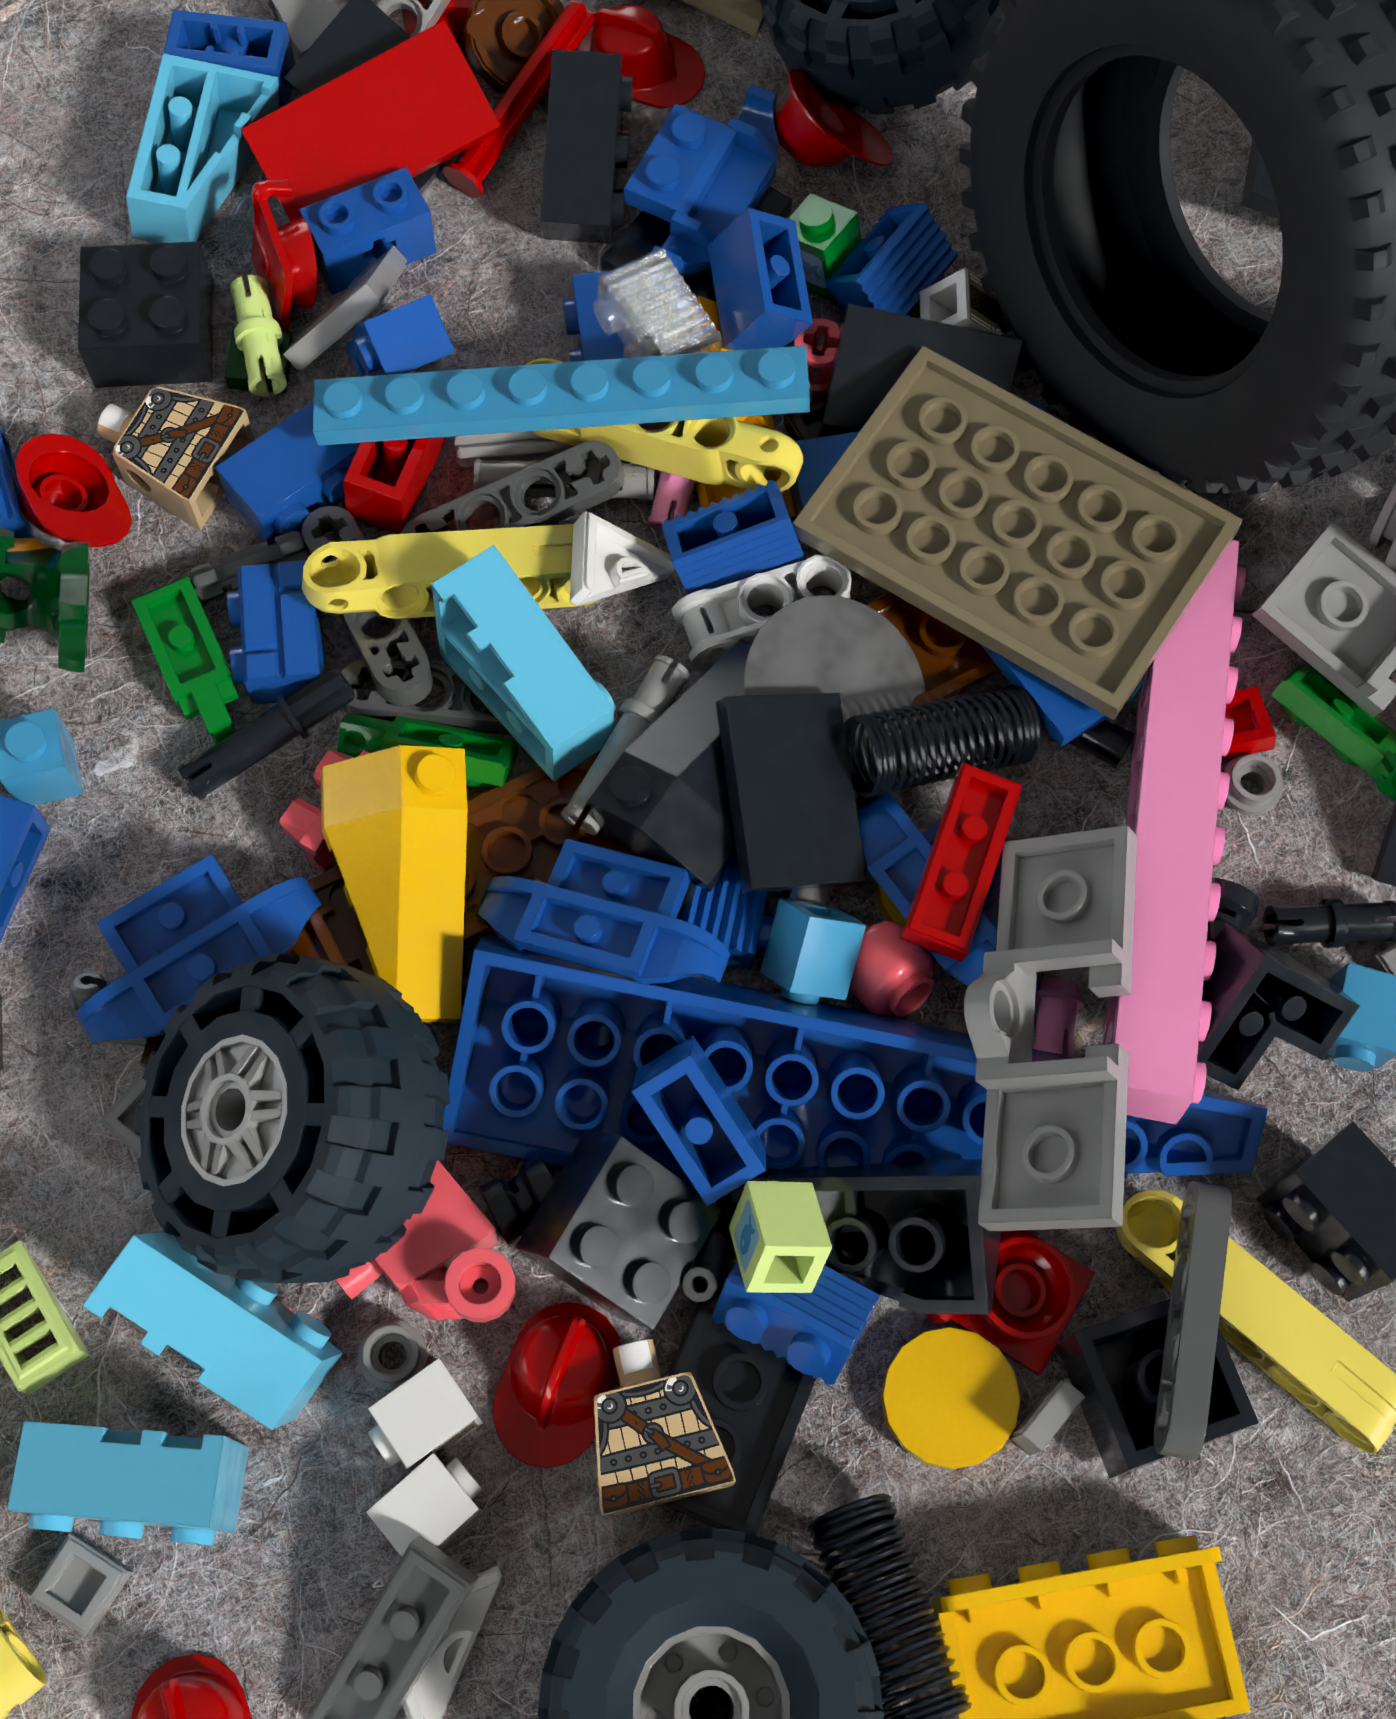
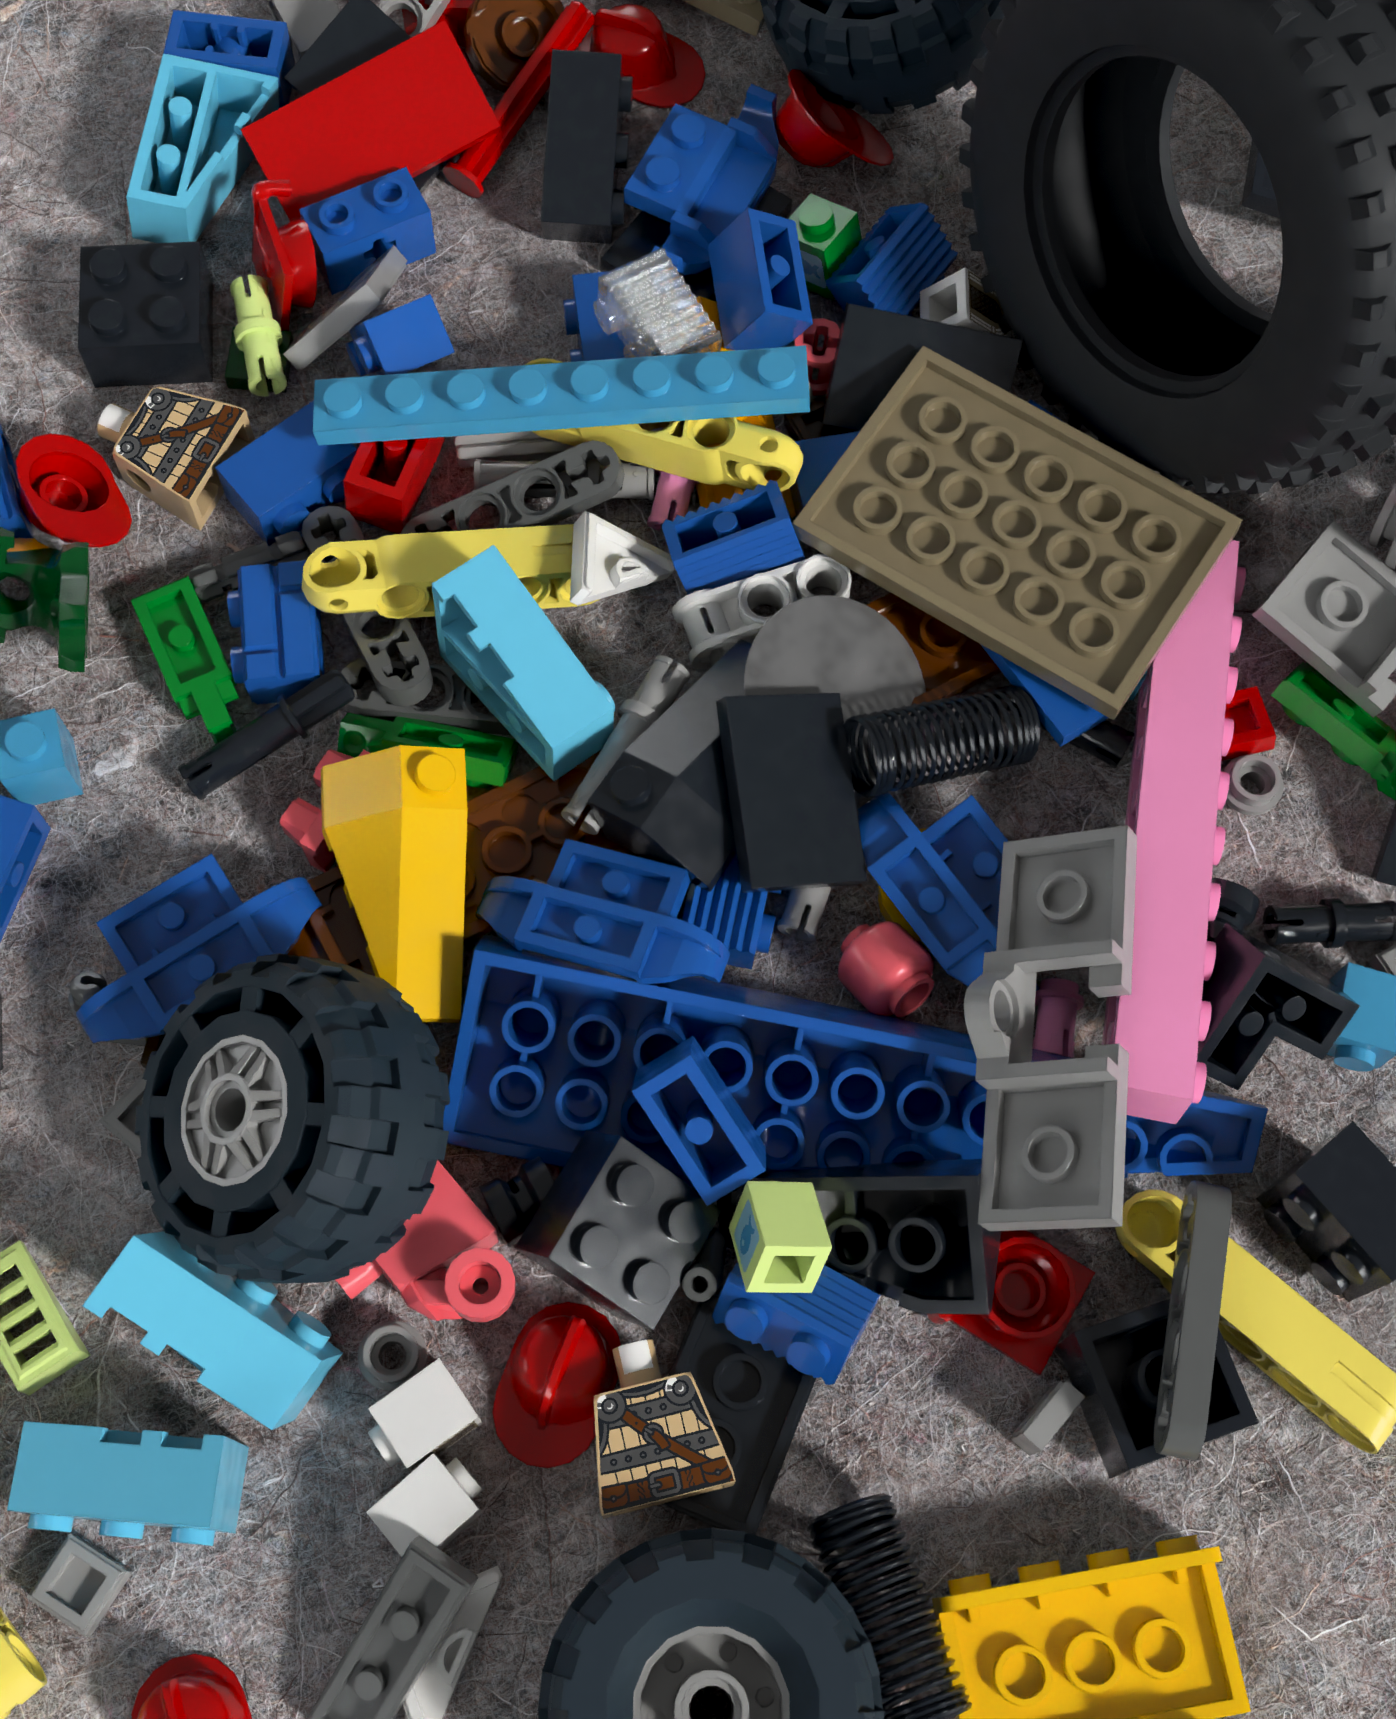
(812, 951): dark azure brick -> none
(950, 1398): yellow tile -> none
(961, 862): red tile -> none

